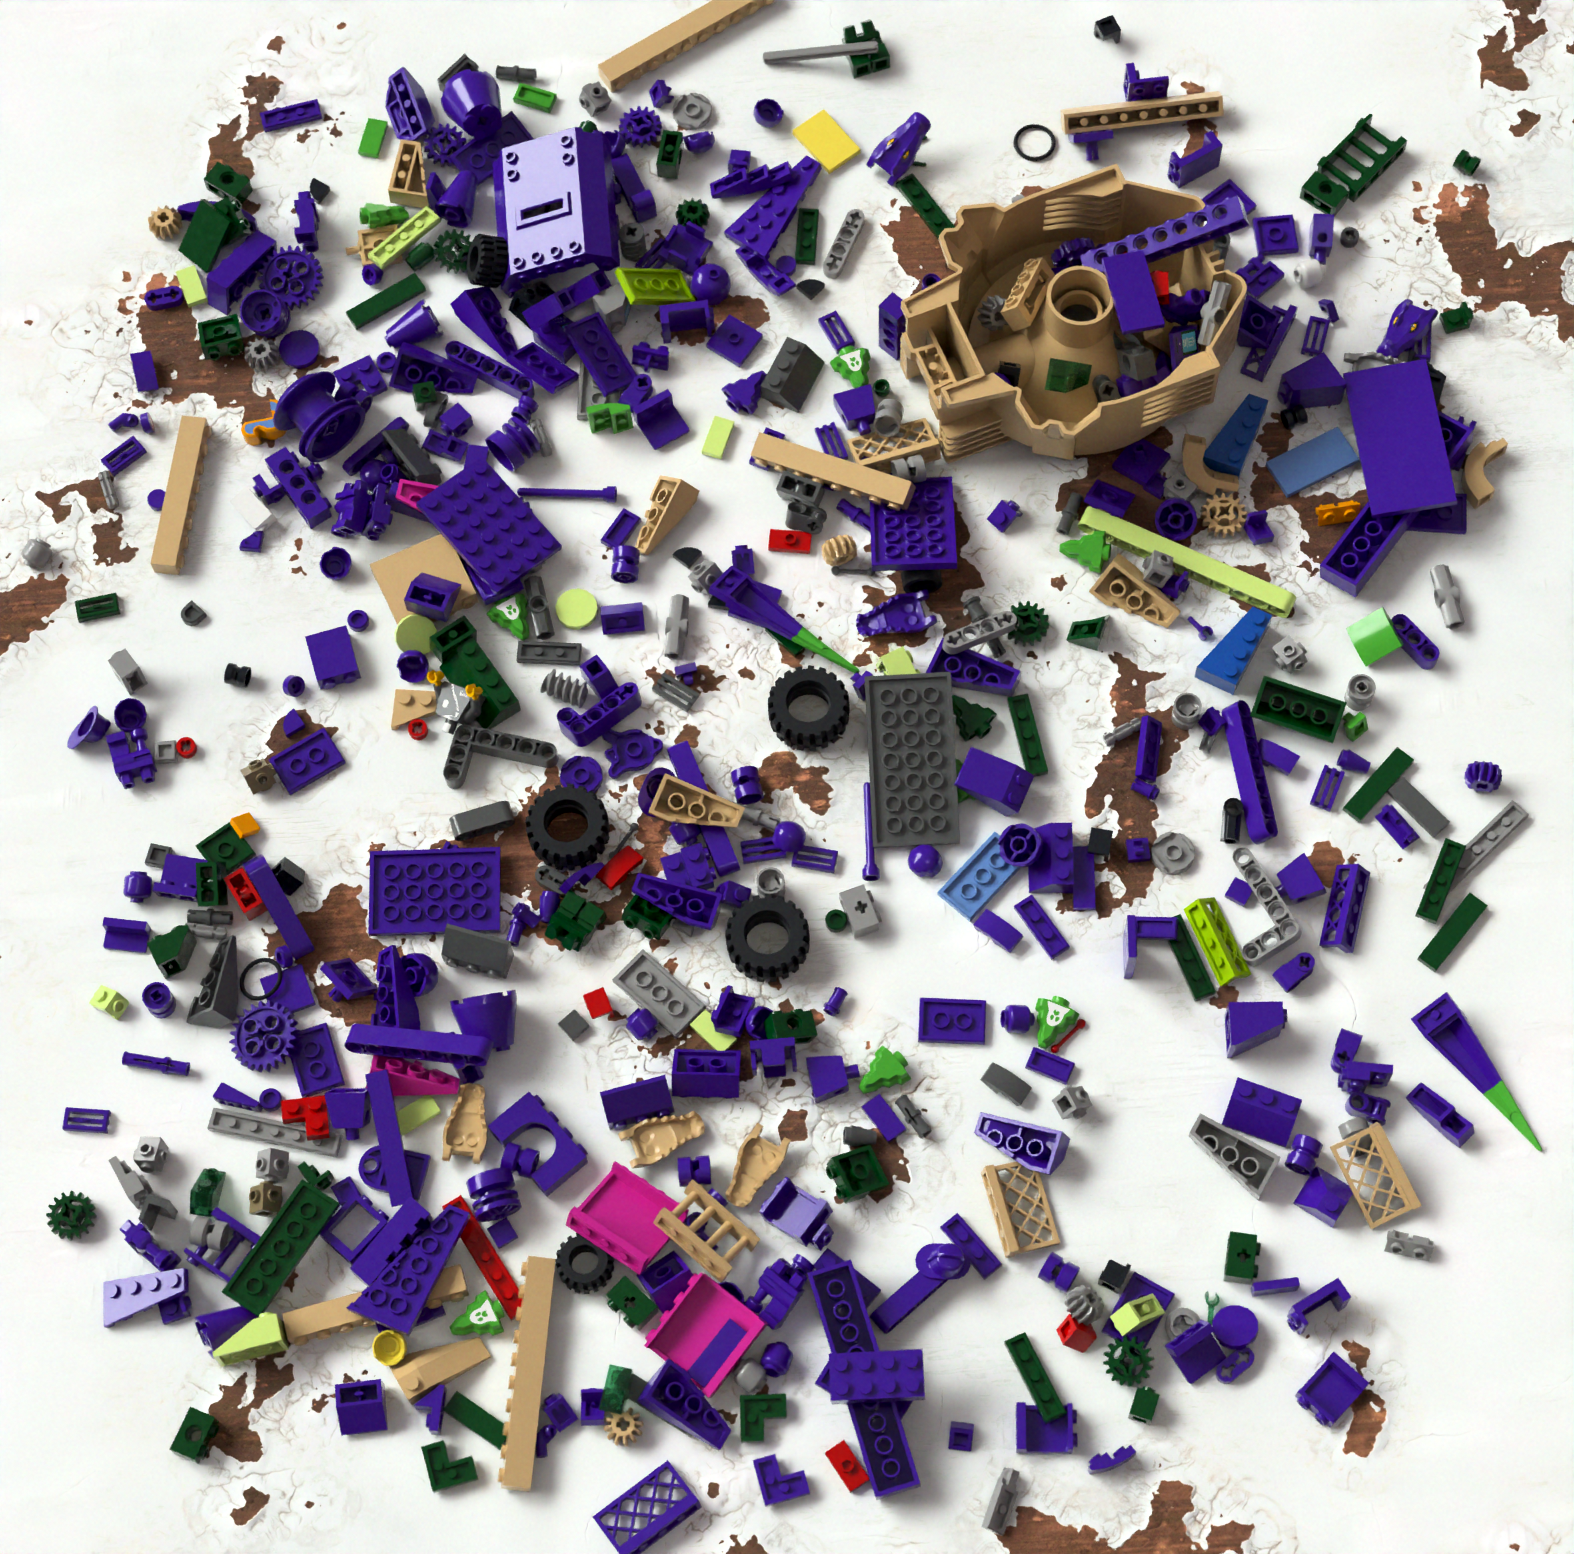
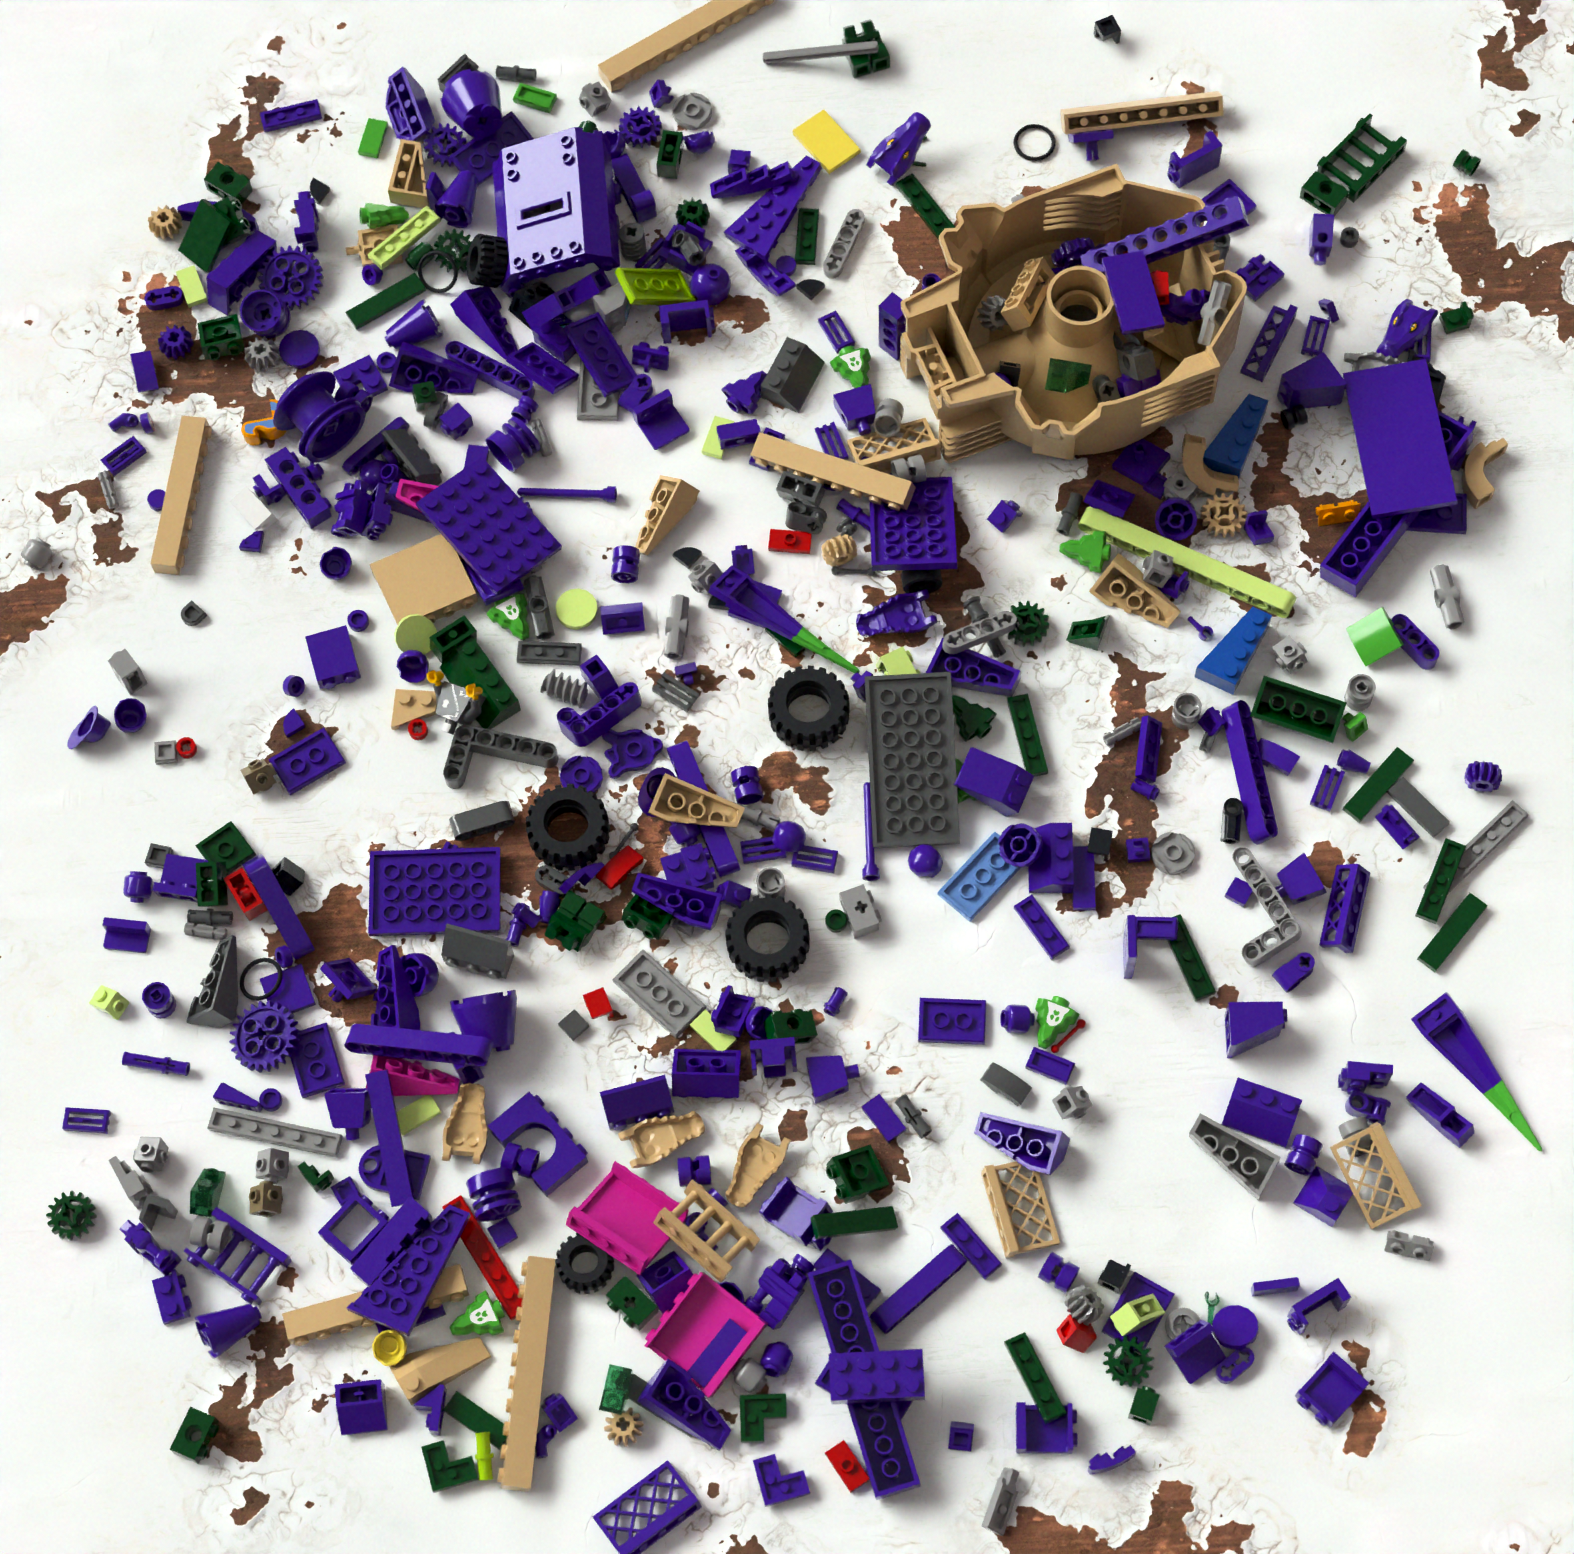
(97, 611): dark green tile -> none
(131, 764): dark purple hips -> none
(139, 1293): wing -> none
(173, 950): dark green slope -> none
(175, 342): none -> dark purple gear
(237, 675): black wheel -> none
(244, 825): light orange tile -> none
(254, 1340): yellowish green slope -> none
(281, 1248): dark green plate -> none
(308, 1110): red plate -> none
(432, 596): dark purple slope -> none
(443, 446): dark purple slope -> none
(454, 269): none -> black tyre
(484, 1456): none -> lime pin
(590, 1407): dark purple bracket -> none
(609, 416): bright green slope -> none
(620, 529): dark purple tile -> none
(642, 1024): dark purple head -> none
(688, 246): none -> dark grey piece
(734, 340): dark purple plate -> none
(738, 433): none -> dark purple panel
(768, 113): dark purple hair -> none
(847, 527): none -> dark grey bush
(854, 1222): none -> dark green tile
(858, 1136): dark grey cone -> none
(879, 388): dark green hinge -> none
(885, 1071): bright green rock -> none
(943, 1261): dark purple piece -> none
(998, 930): dark purple slope -> none
(1145, 88): dark purple bracket -> none
(1163, 367): dark purple slope -> none
(1183, 343): dark purple slope -> none
(1214, 941): lime fence -> none
(1239, 1271): dark green brick -> none
(1256, 324): dark purple slope -> none
(1275, 235): dark purple tile -> none
(1308, 273): white head -> none
(1312, 462): medium blue tile -> none
(1345, 1048): dark purple piece -> none

